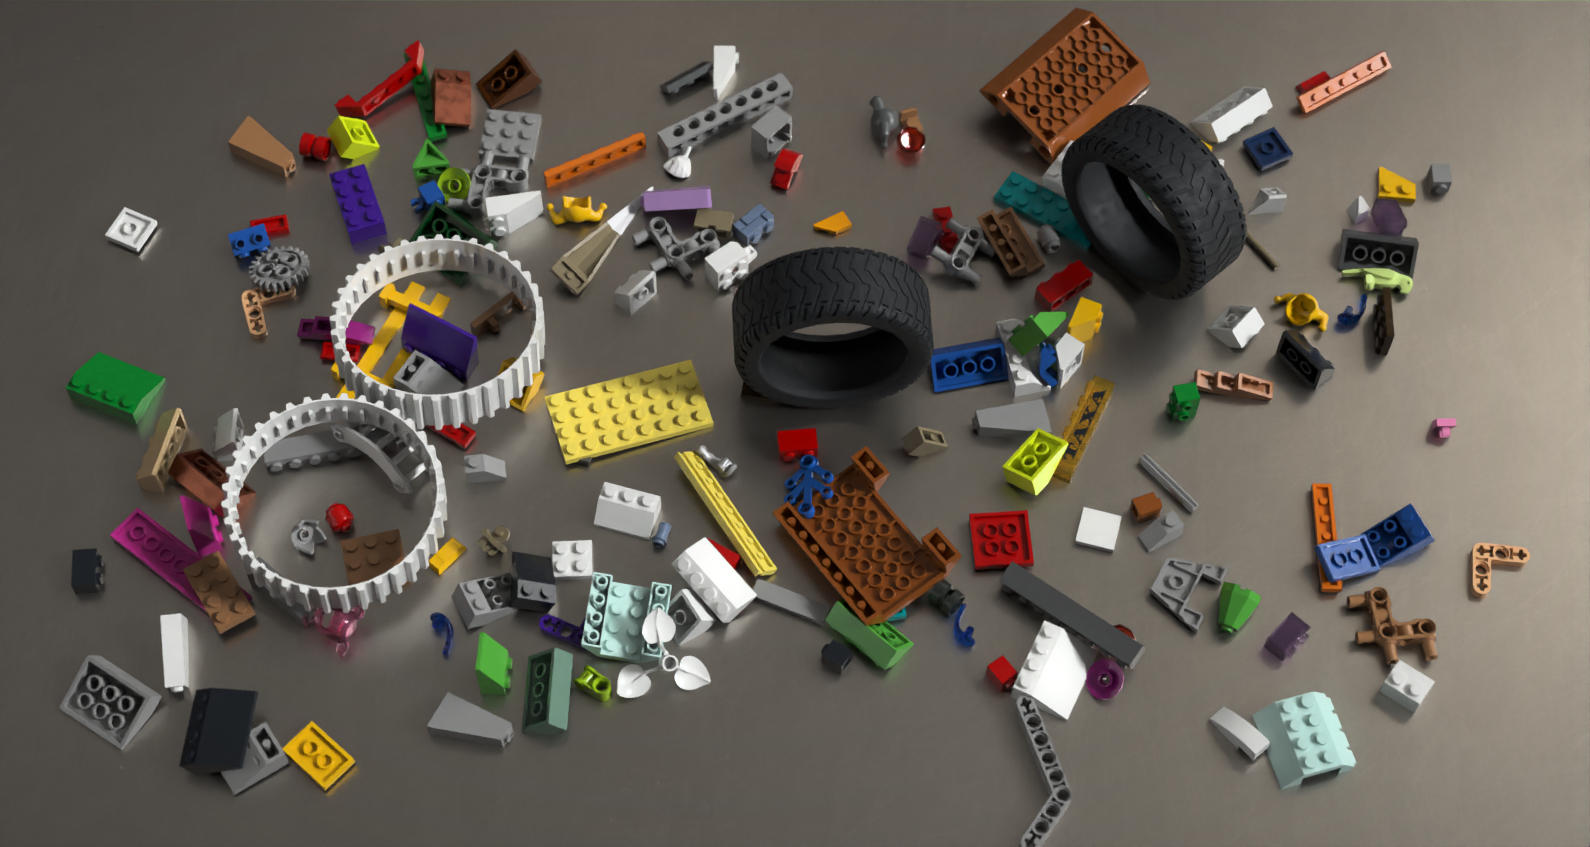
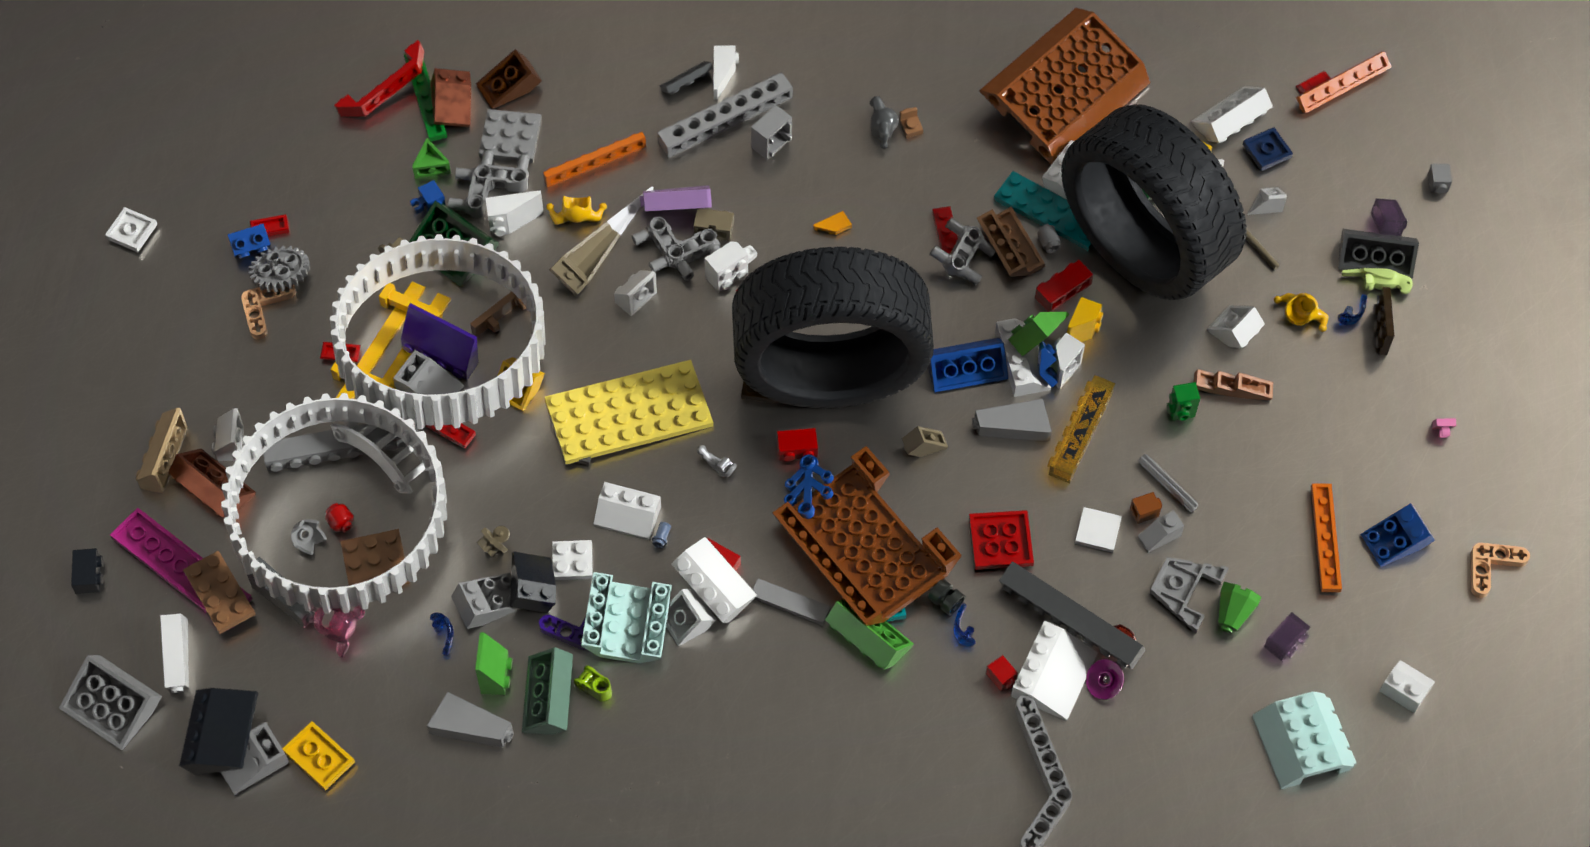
(114, 387): green slope -> none
(201, 526): dark pink slope -> none
(260, 147): medium nougat slope -> none
(315, 146): red wheel -> none
(320, 329): magenta slope -> none
(352, 137): neon yellow slope -> none
(358, 203): dark purple brick -> none
(446, 555): yellow tile -> none
(448, 181): lime dish -> none
(484, 468): light grey slope -> none
(680, 165): white piece -> none
(690, 673): white plant -> none
(725, 513): light yellow plate -> none
(753, 225): sand blue brick -> none
(785, 166): red brick -> none
(836, 656): black brick -> none
(910, 140): clear red hair -> none
(924, 238): clear purple piece -> none
(1035, 461): neon yellow slope -> none
(1240, 732): white slope -> none
(1305, 358): black slope -> none
(1347, 558): tile -> none
(1358, 210): white slope -> none
(1395, 187): yellow wing -> none
(1400, 632): medium nougat pin -> none

